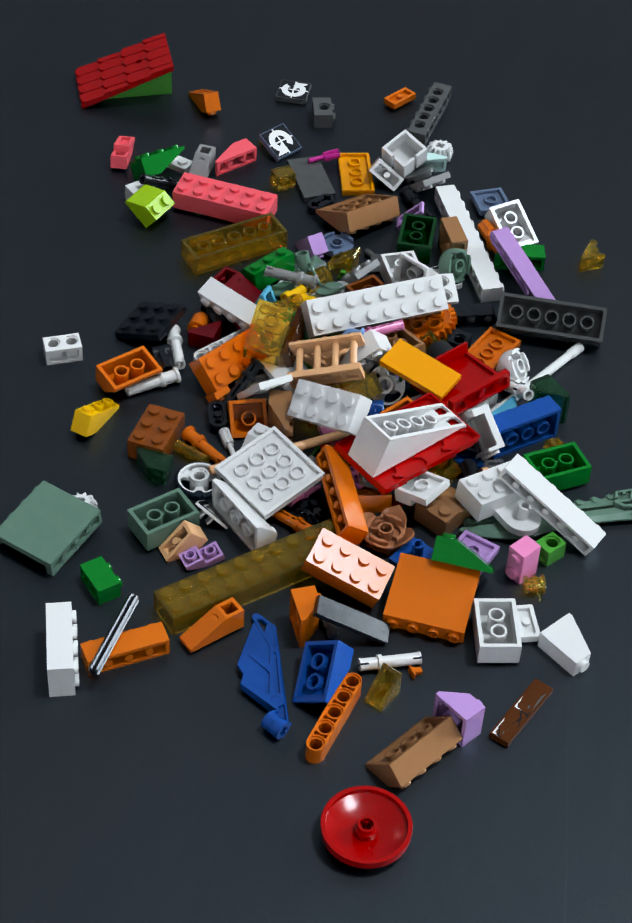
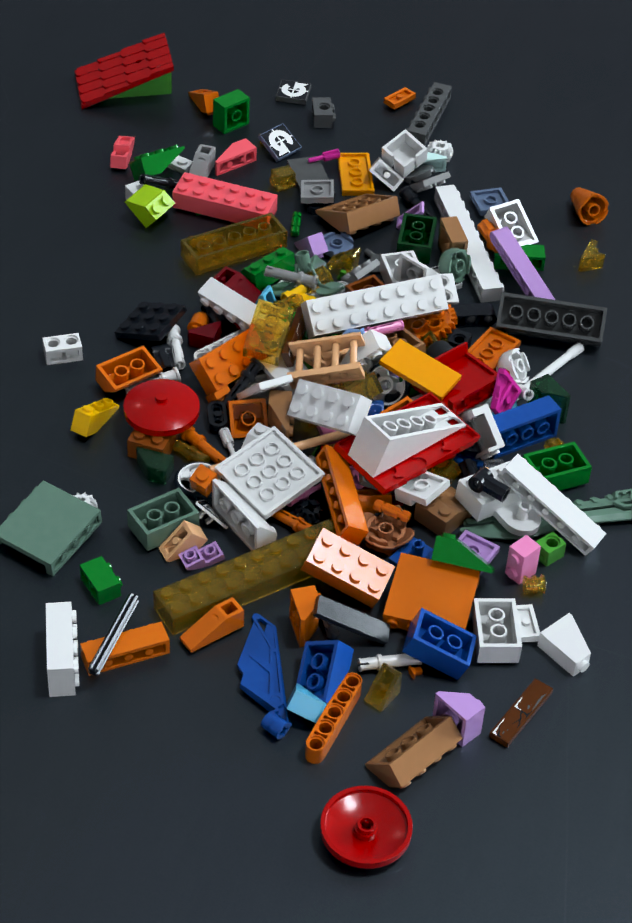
(161, 407): none -> red dish
(202, 480): none -> orange brick
(231, 111): none -> green brick
(295, 224): none -> green axle
(305, 703): none -> medium azure slope
(317, 191): none -> light grey plate
(392, 510): none -> orange axle
(439, 643): none -> blue brick
(484, 481): none -> black piece
(505, 392): none -> dark pink wing
(589, 205): none -> orange cone

